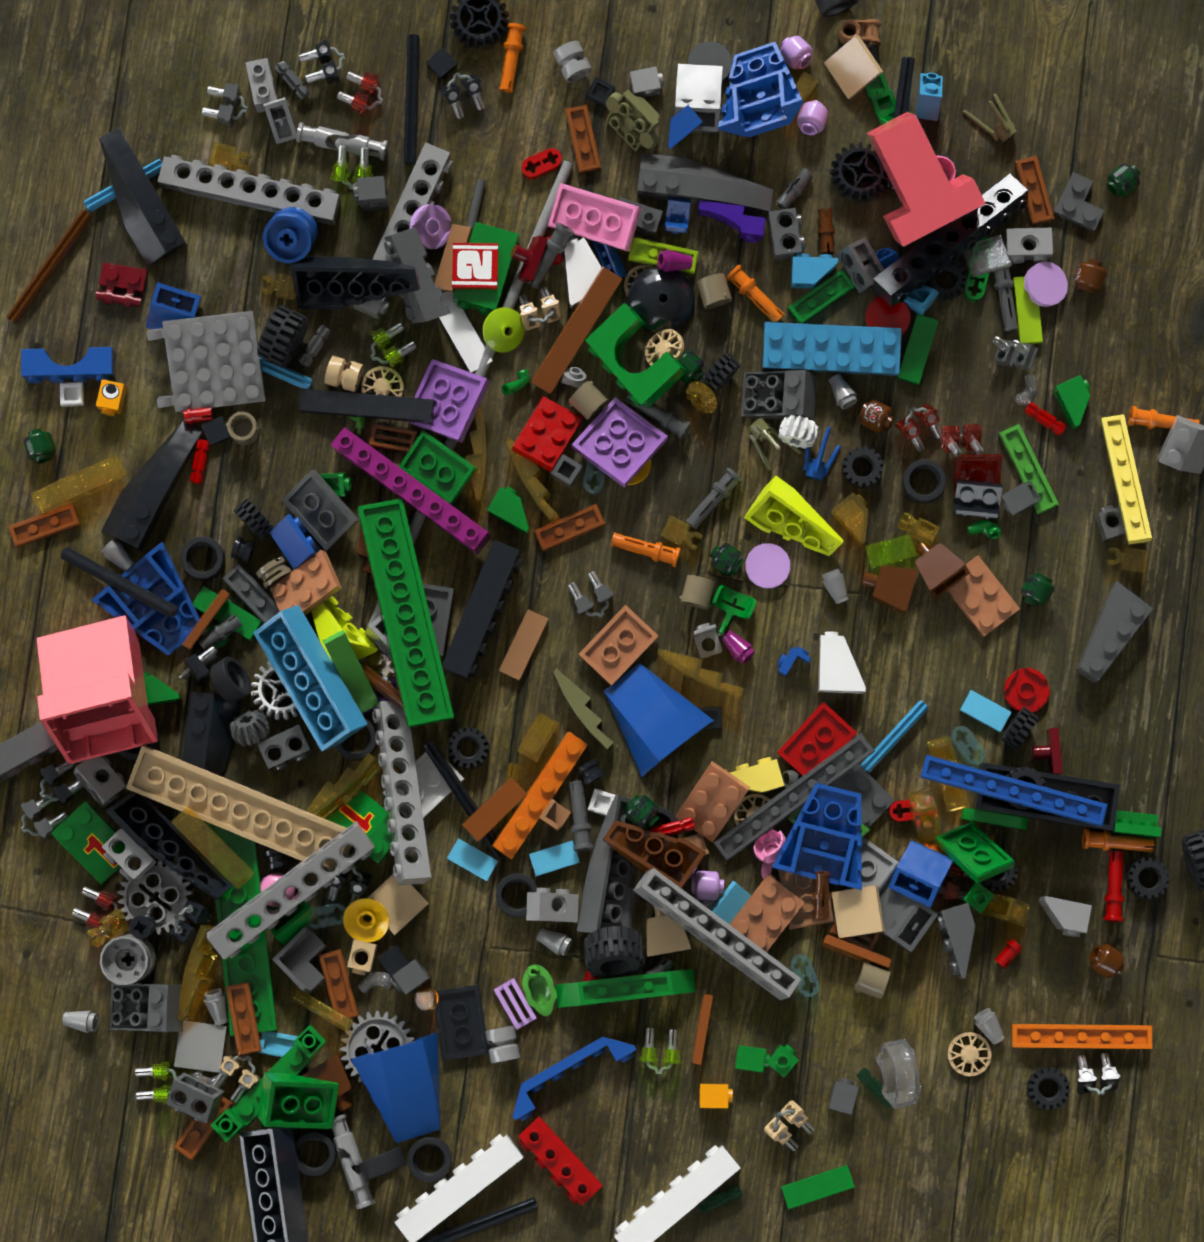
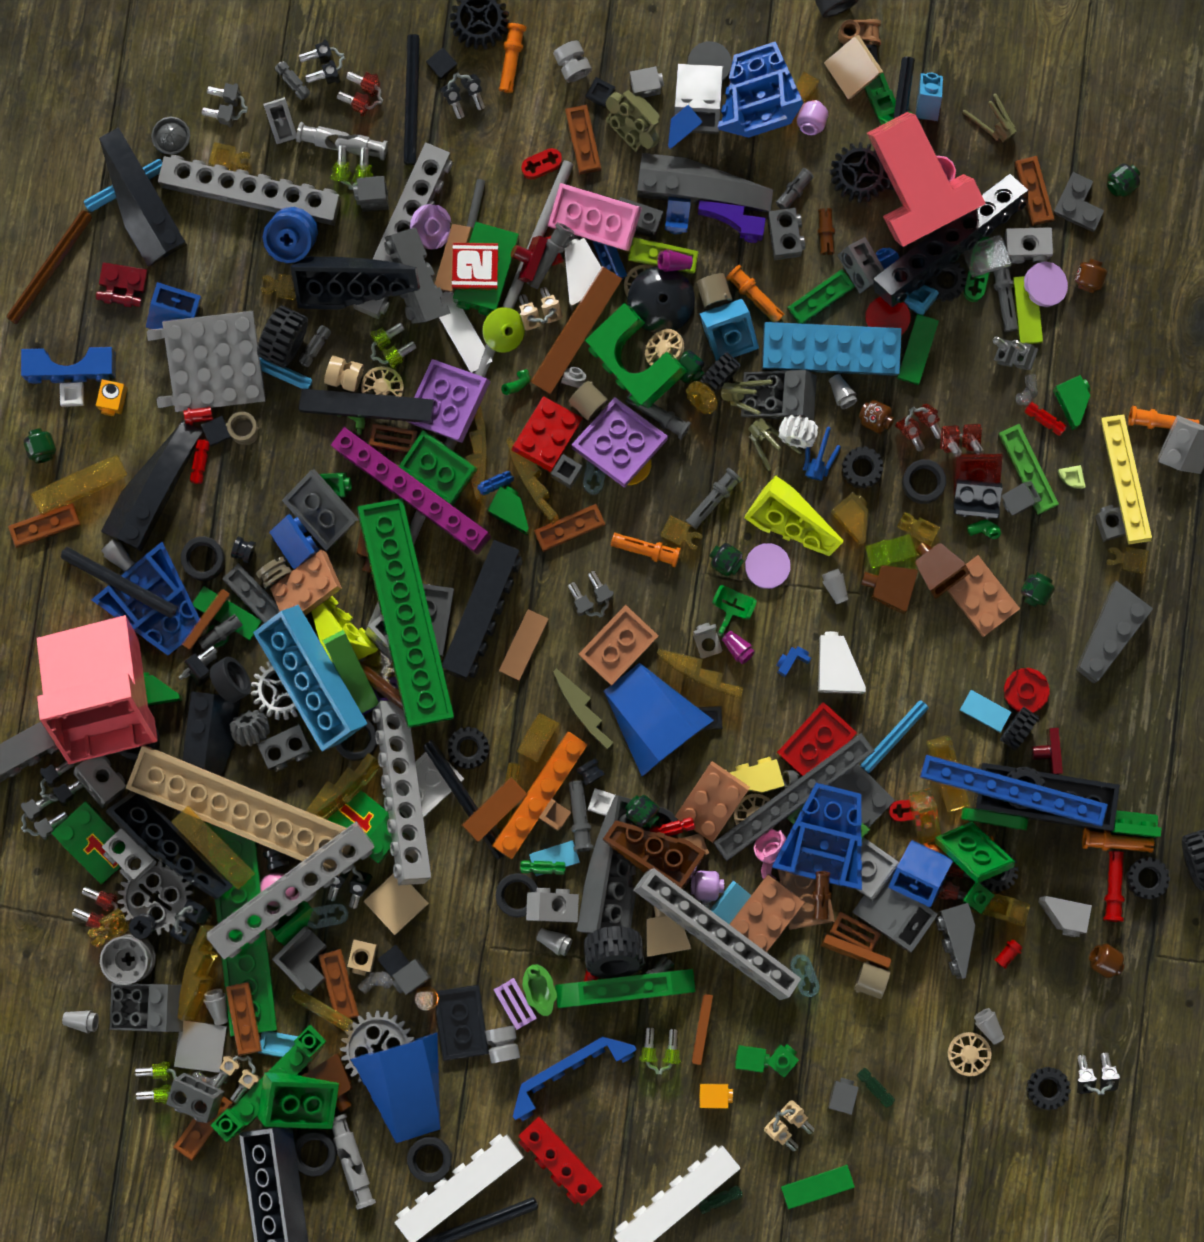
(170, 135): none -> dark grey hat
(253, 519): black tyre -> none
(261, 83): light grey brick -> none
(364, 929): yellow dish -> none
(382, 1163): black tyre -> none
(472, 859): medium azure tile -> none
(495, 483): none -> blue axle
(542, 867): none -> green axle
(697, 592): dark tan piece -> none
(729, 329): none -> dark azure slope
(734, 392): none -> olive plant
(796, 52): lavender head -> none
(810, 271): dark azure slope -> none
(858, 911): tan tile -> none
(899, 1073): clear brick -> none
(972, 742): clear light blue beam -> none
(1072, 477): none -> yellowish green tile
(1081, 1036): orange plate -> none

